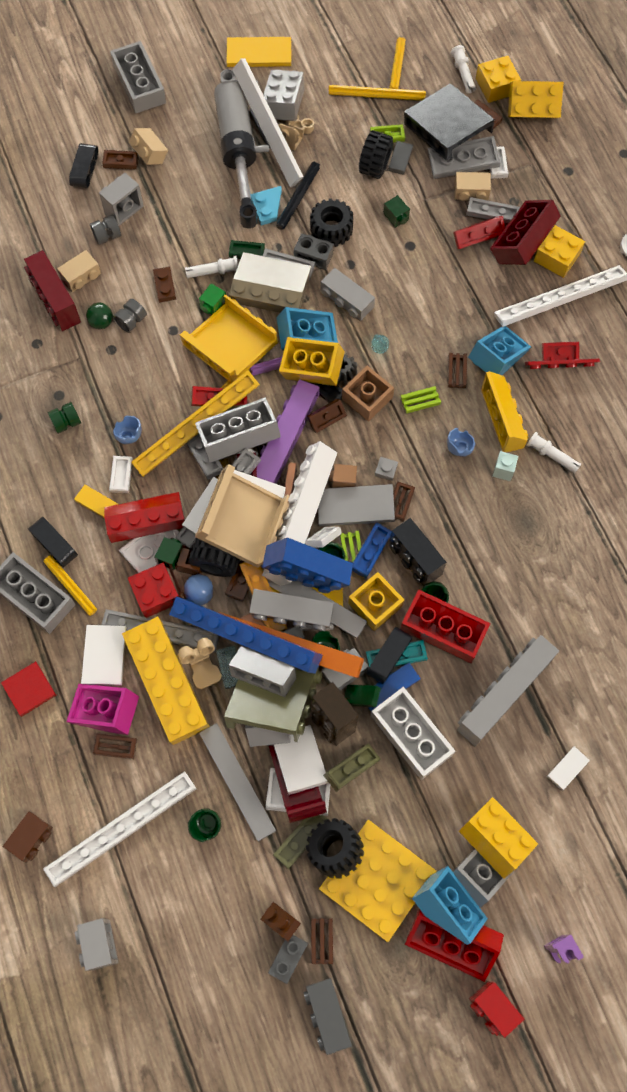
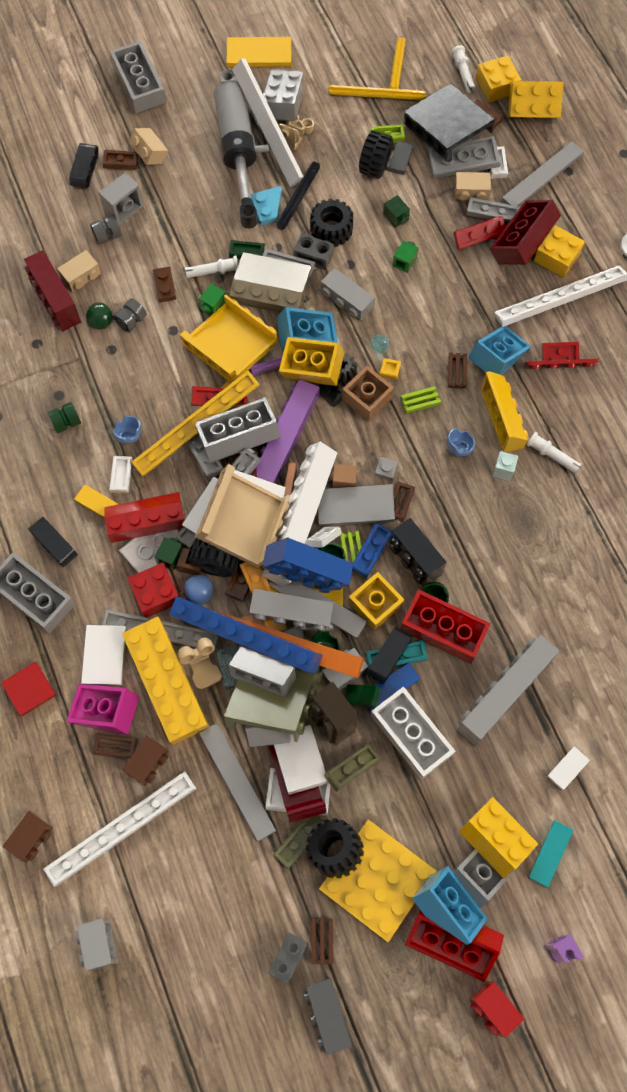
(70, 585): yellow axle -> none
(146, 761): none -> reddish brown brick
(204, 825): dark green hair -> none
(280, 921): reddish brown plate -> none
(327, 415): reddish brown plate -> none
(390, 369): none -> yellow tile
(405, 256): none -> green brick
(543, 175): none -> light grey tile
(550, 854): none -> teal tile

